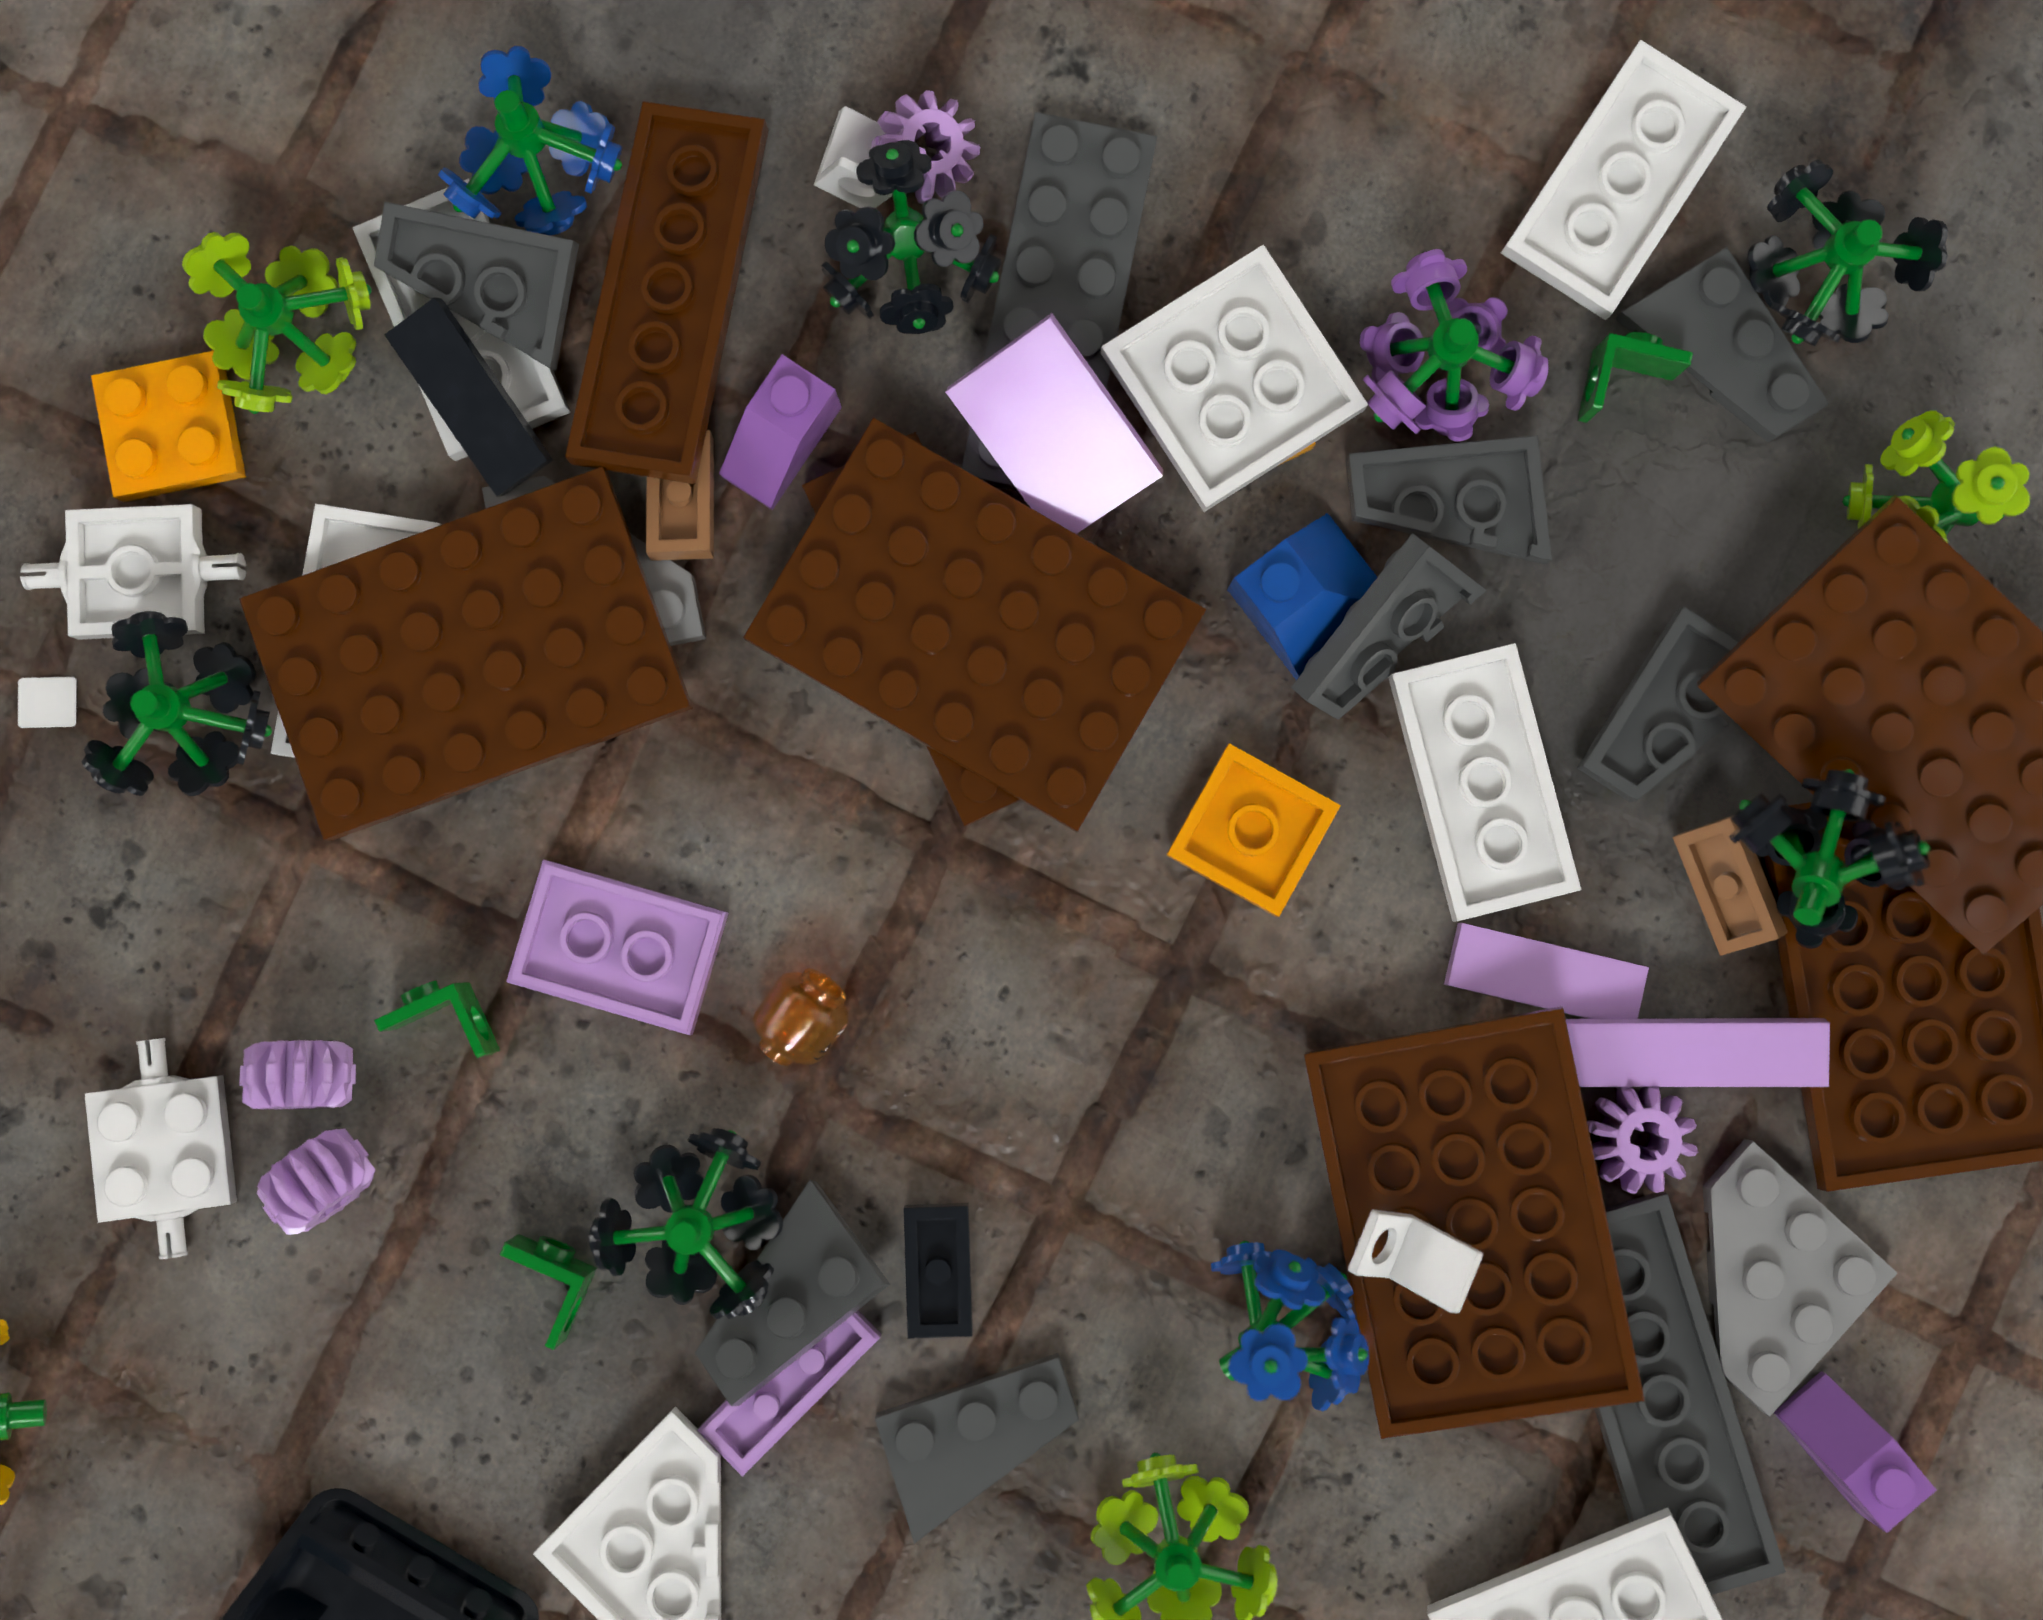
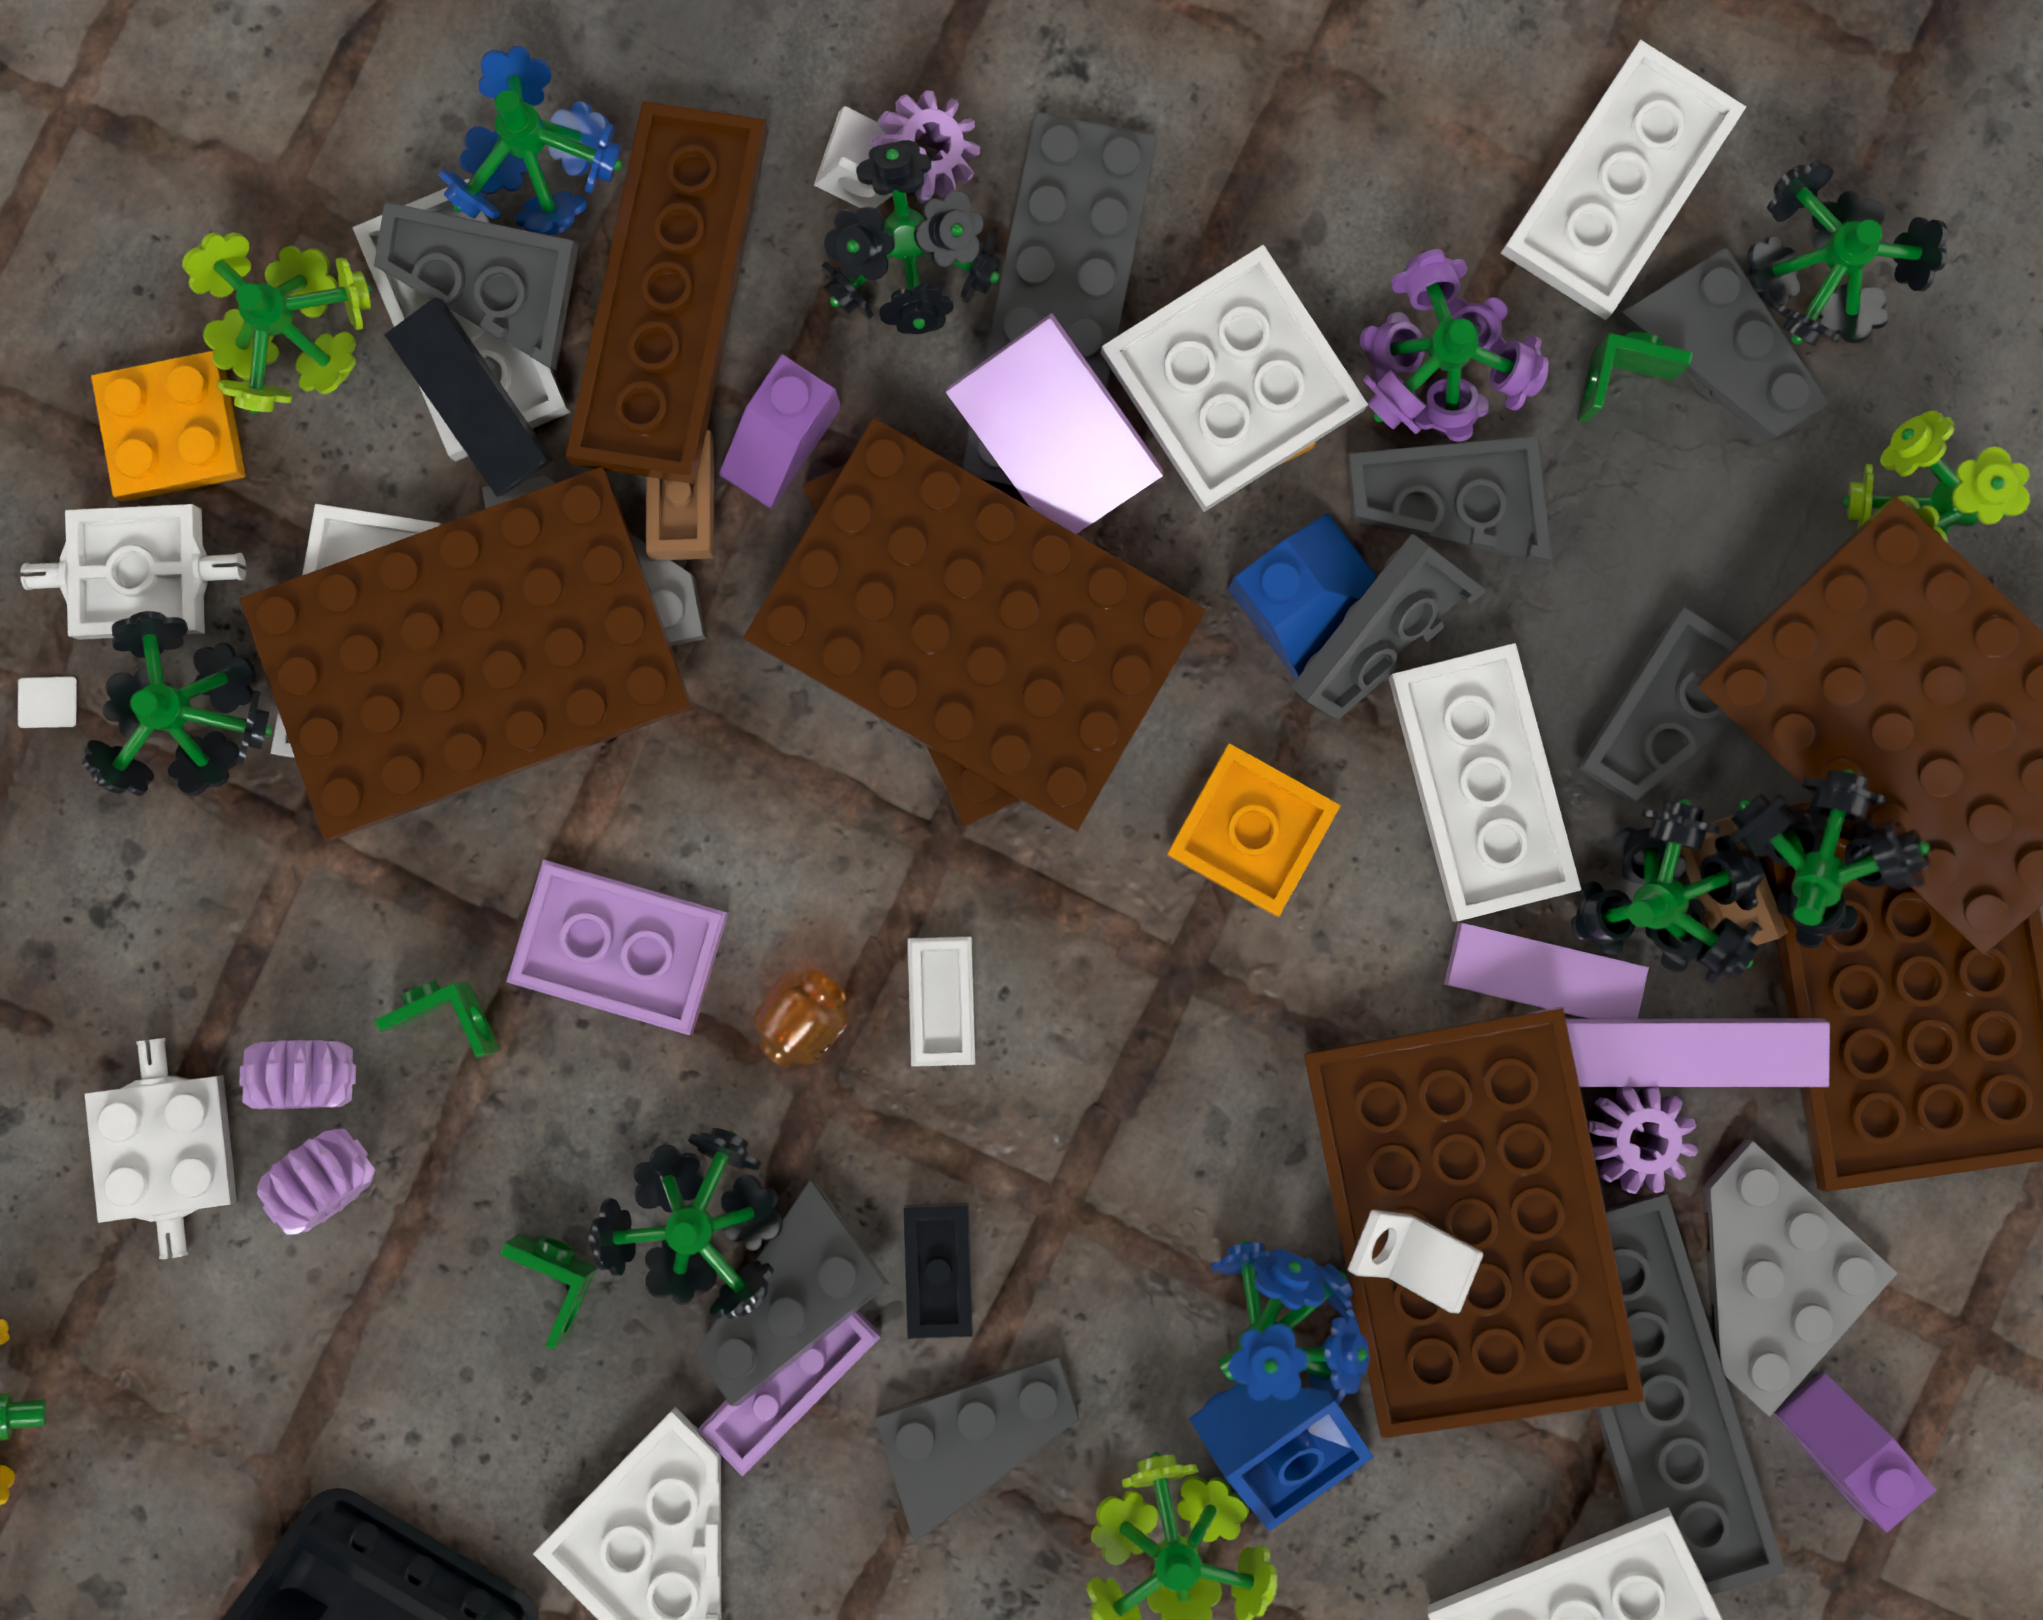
(941, 1001): none -> white tile
(1278, 1449): none -> blue slope
(1667, 907): none -> black plant

